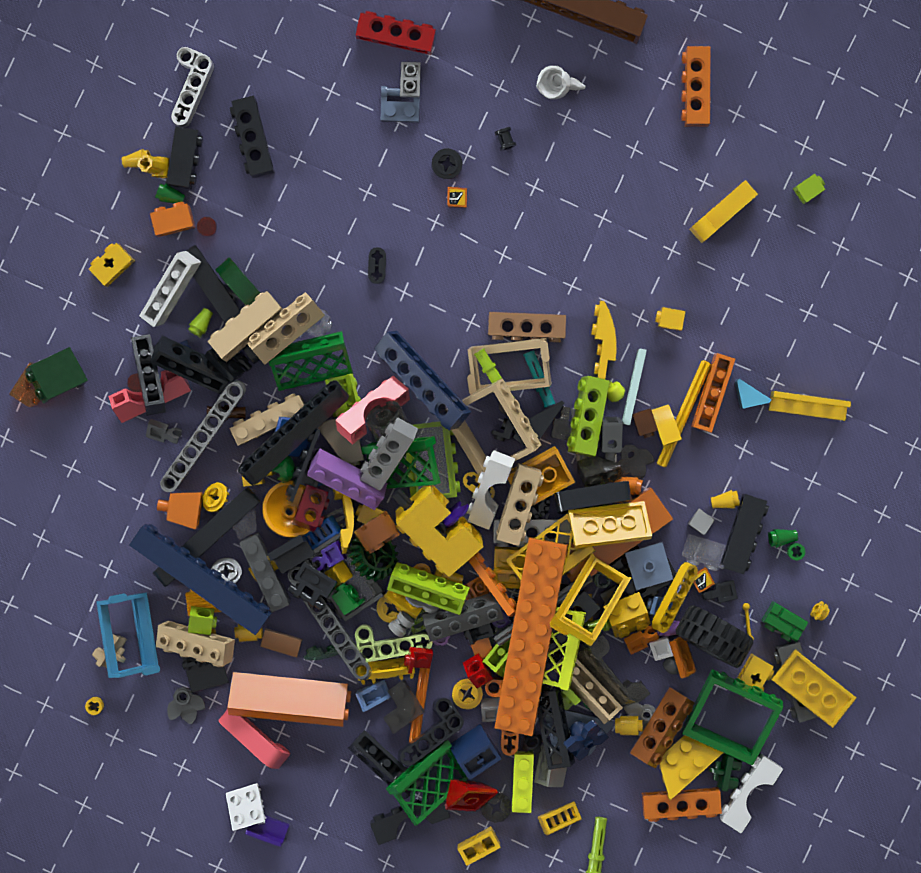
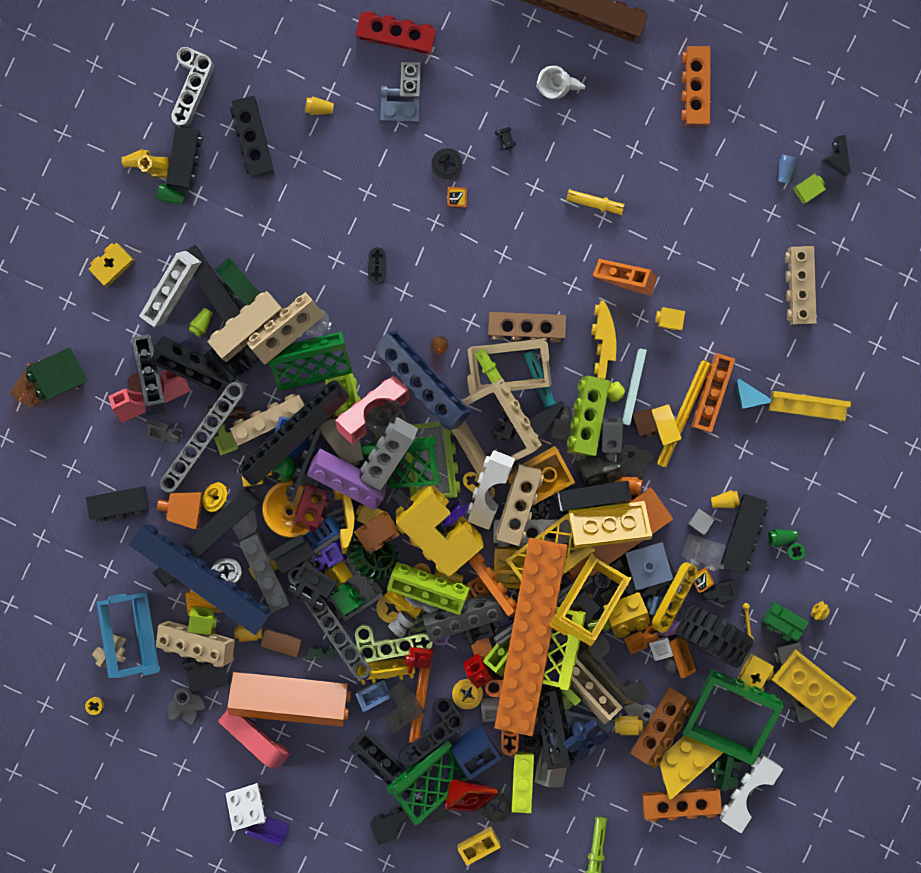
(117, 504): none -> black brick
(172, 220): orange brick -> none
(206, 226): clear red tile -> none
(225, 440): none -> lime plate
(318, 106): none -> yellow cone
(439, 345): none -> clear orange plate
(542, 818): yellow slope -> none
(595, 202): none -> yellow pin
(626, 276): none -> orange slope
(723, 211): yellow beam -> none
(786, 168): none -> medium blue cone
(801, 285): none -> tan brick
(841, 161): none -> black slope

